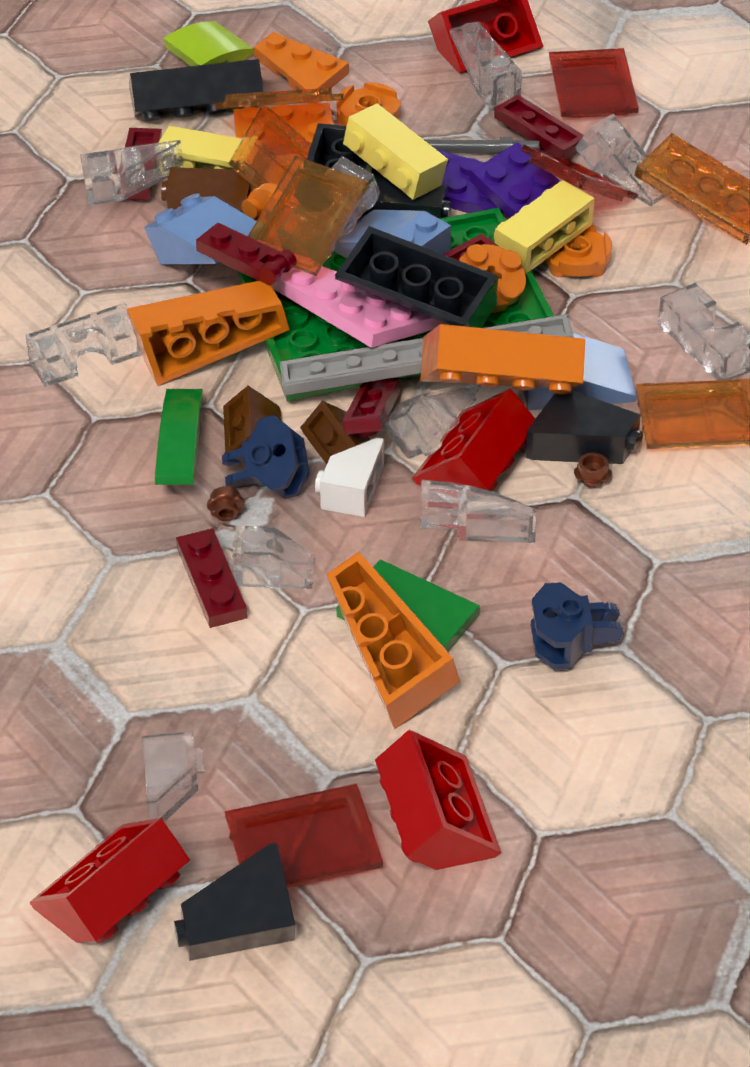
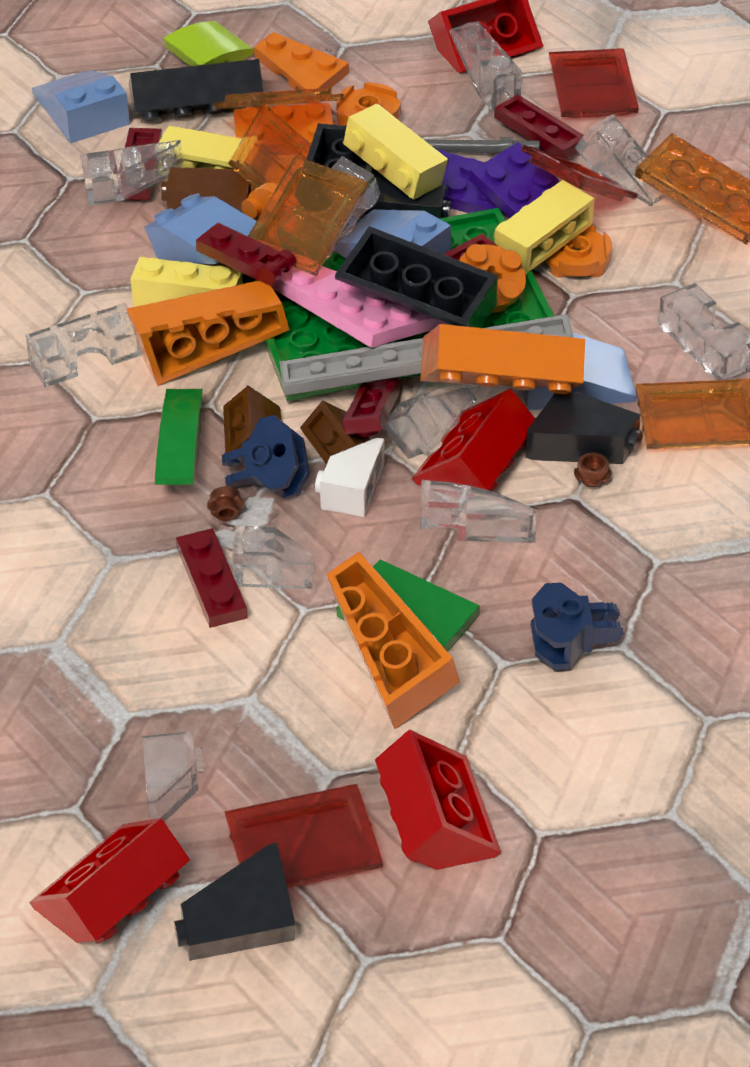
(84, 104): none -> medium blue slope
(167, 279): none -> light yellow brick

